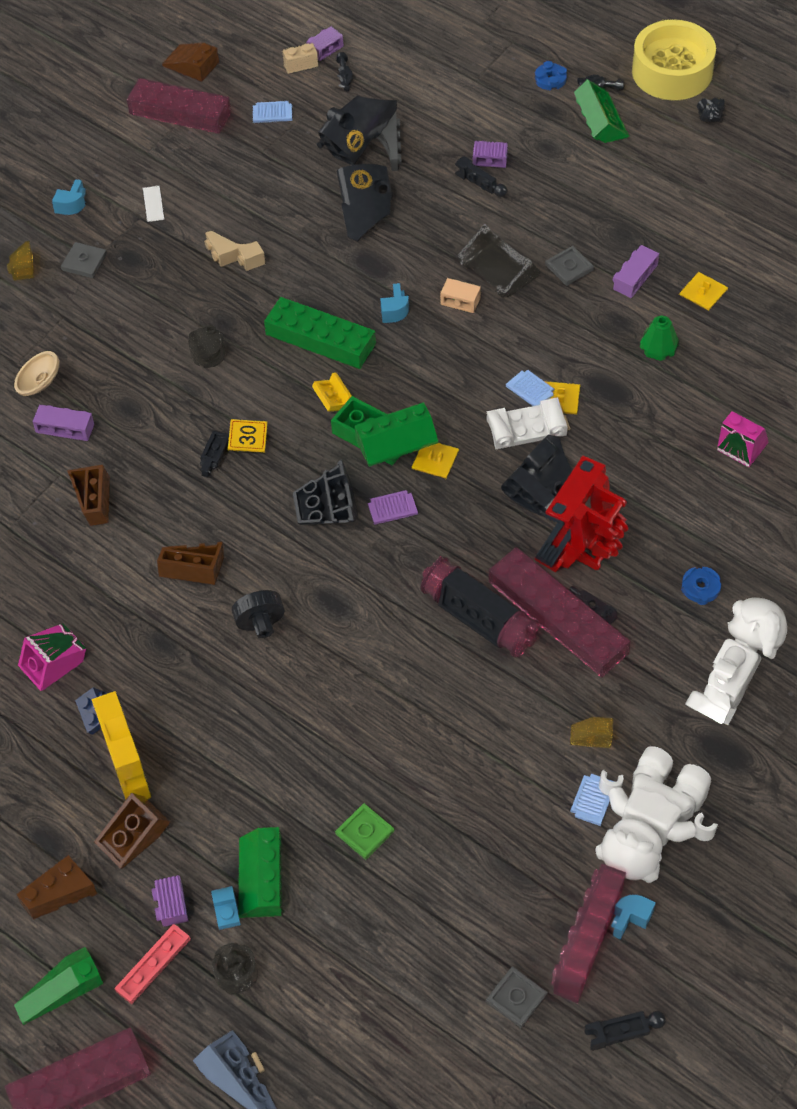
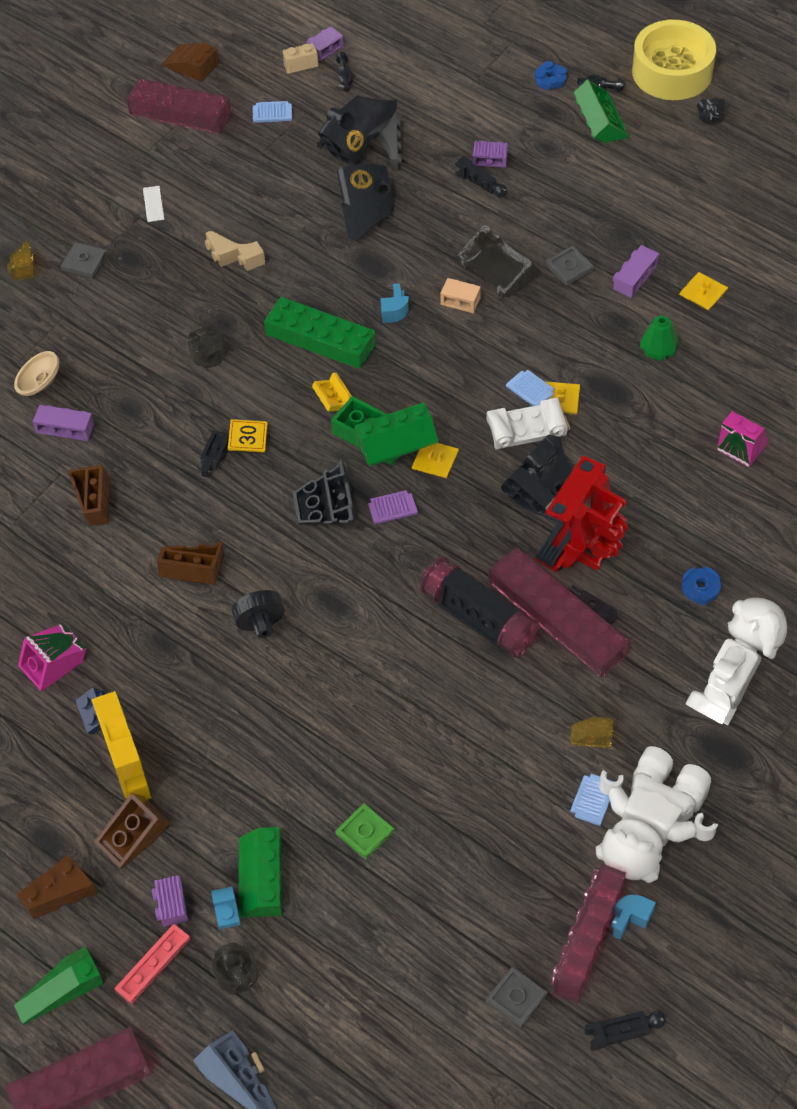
(69, 201): dark azure brick -> none

